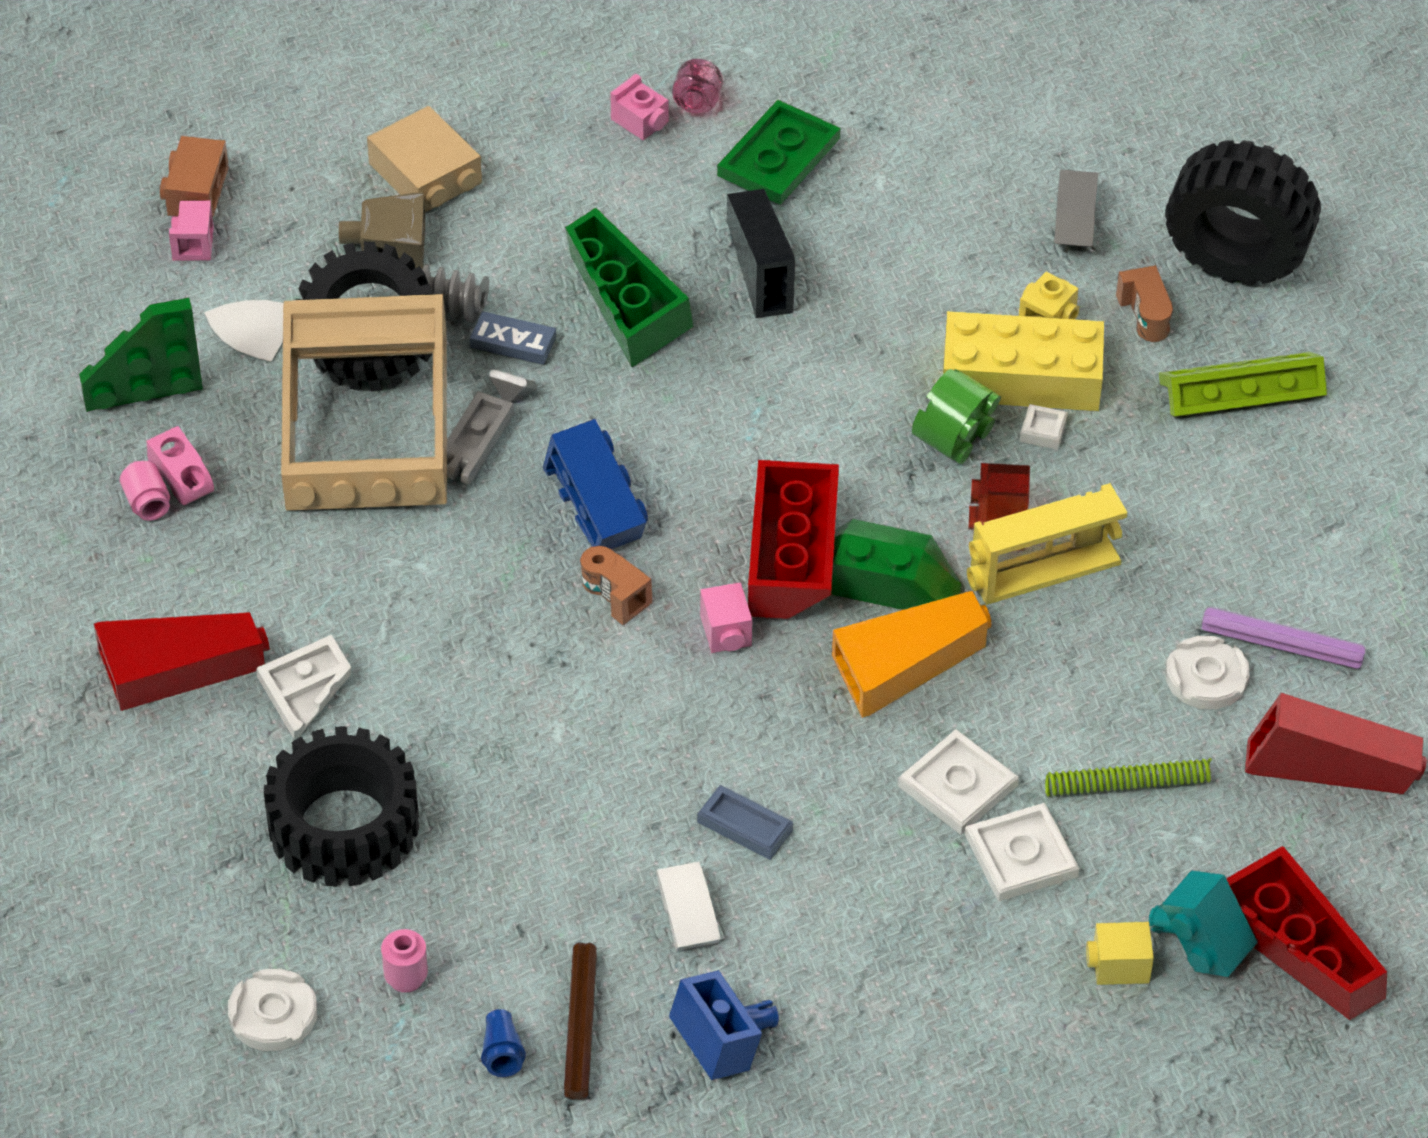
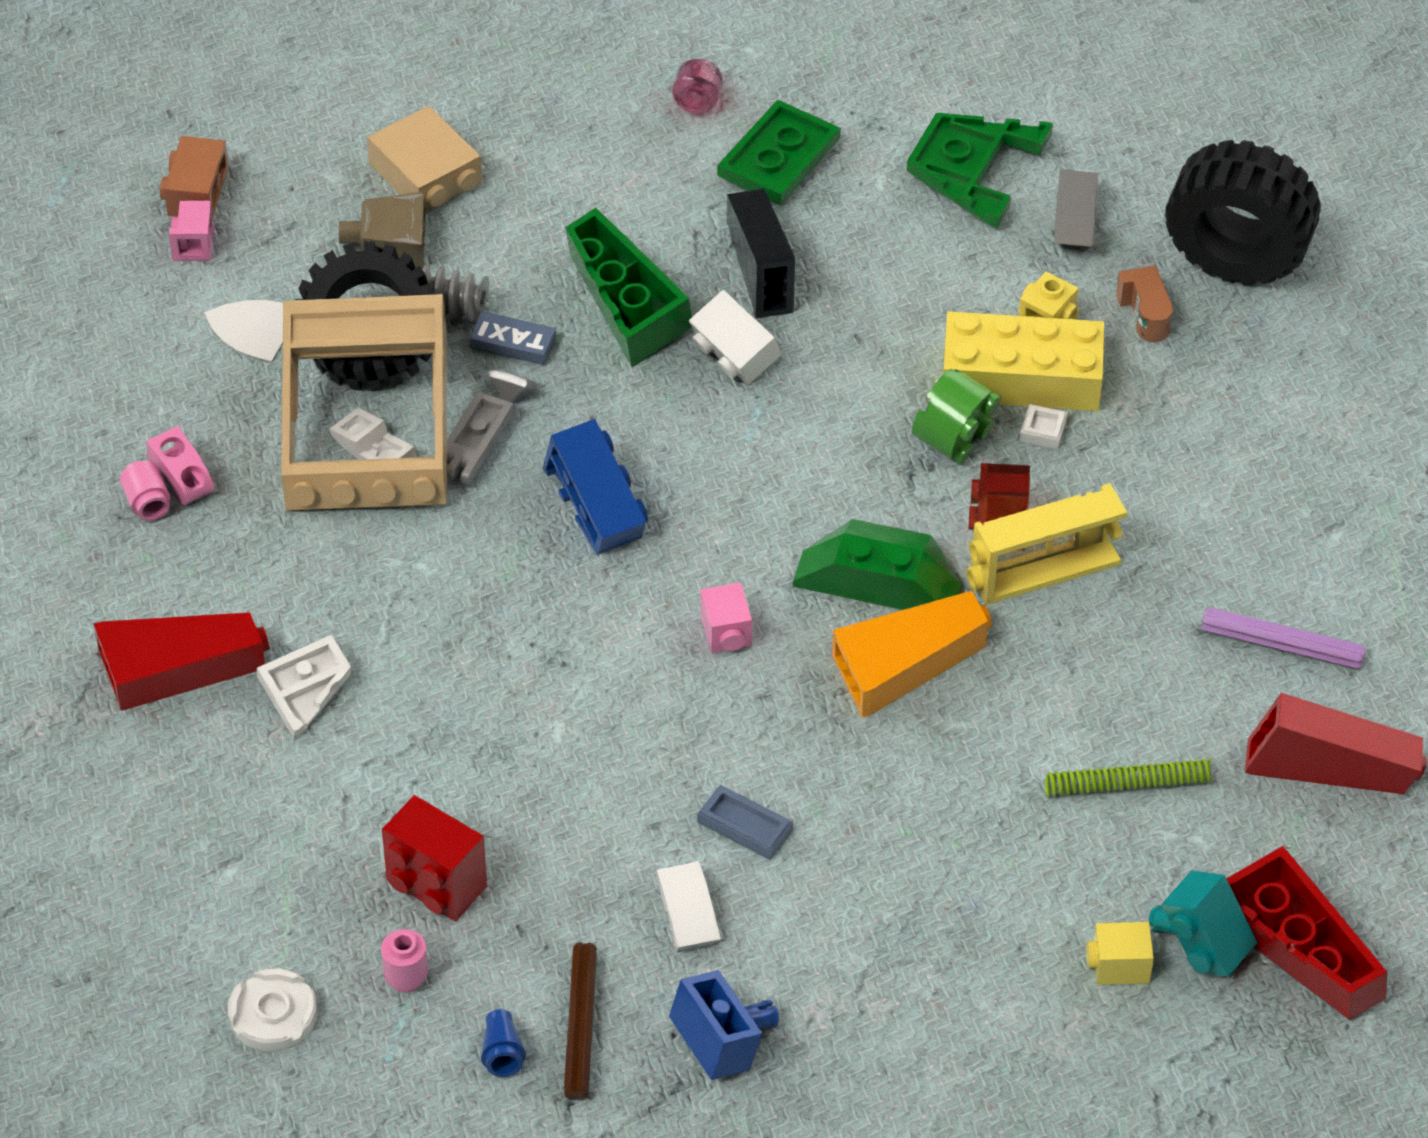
(148, 361): green plate -> none
(335, 765): black tyre -> none
(368, 438): none -> white slope
(434, 858): none -> red brick
(617, 581): nougat leg -> none
(639, 108): bright pink brick -> none
(734, 338): none -> white brick
(792, 537): red slope -> none
(958, 781): white tile -> none
(959, 152): none -> green wing
(1021, 852): white tile -> none
(1207, 672): white tile -> none
(1245, 383): lime fence -> none

